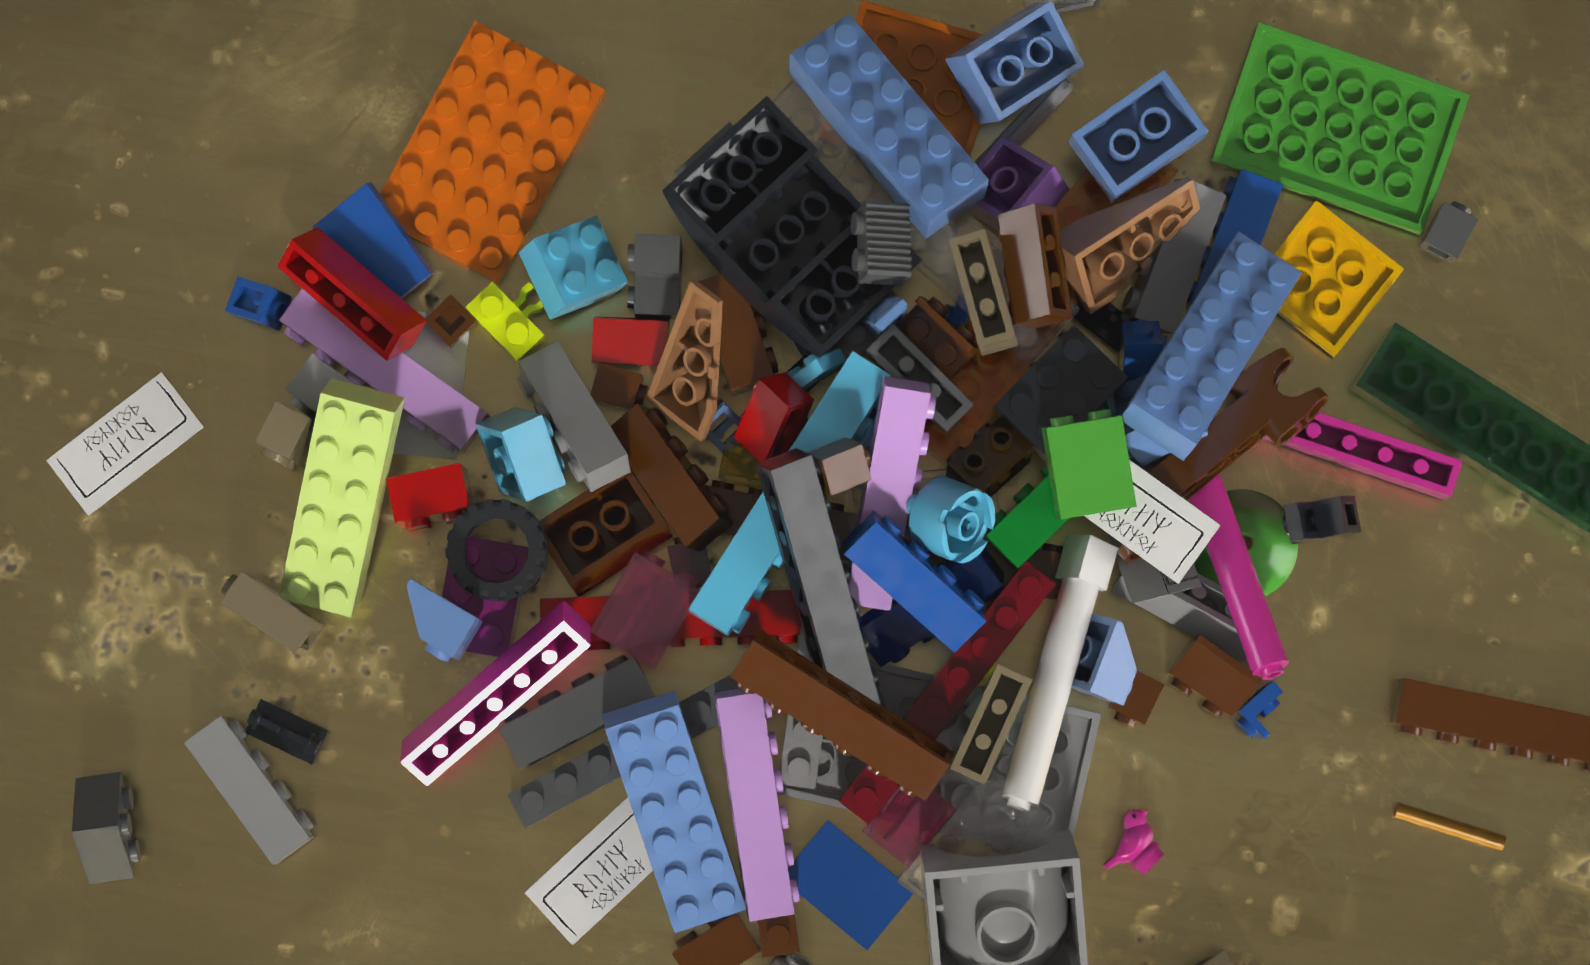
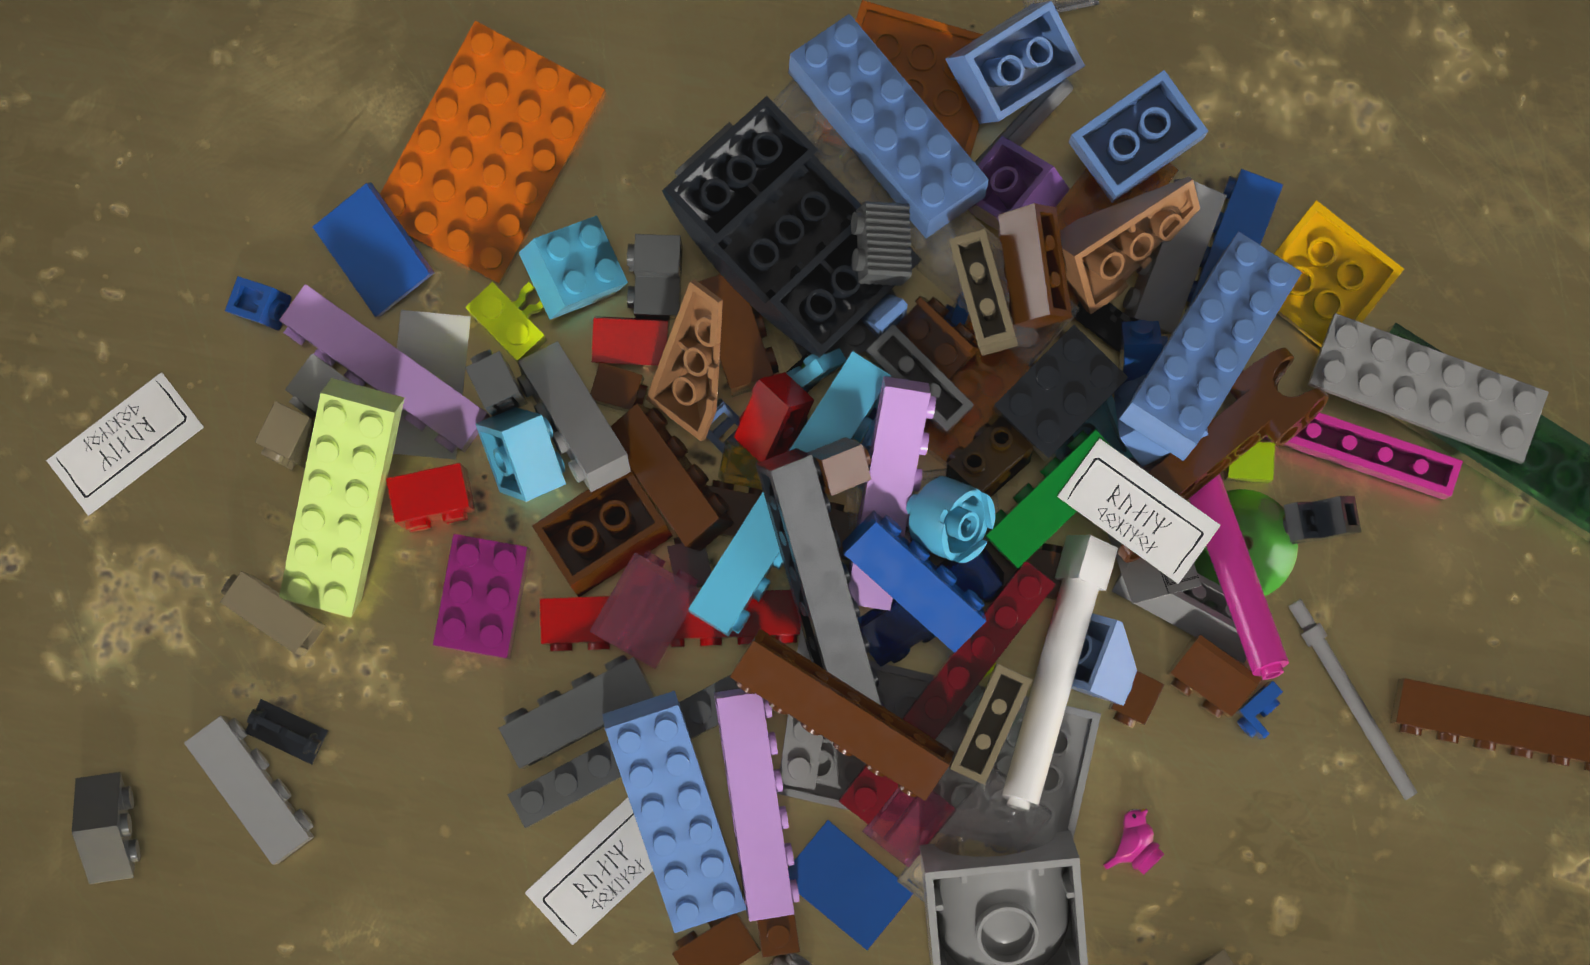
(351, 293): red brick -> none
(441, 623): medium blue slope -> none
(451, 321): reddish brown tile -> none
(457, 547): black tyre -> none
(495, 382): none -> dark grey brick
(495, 693): dark pink brick -> none
(1088, 465): bright green brick -> none
(1254, 465): none -> lime brick
(1314, 636): none -> light grey bar
(1340, 128): bright green plate -> none
(1428, 388): none -> light grey plate
(1449, 231): dark grey brick -> none
(1449, 826): pearl gold bar -> none

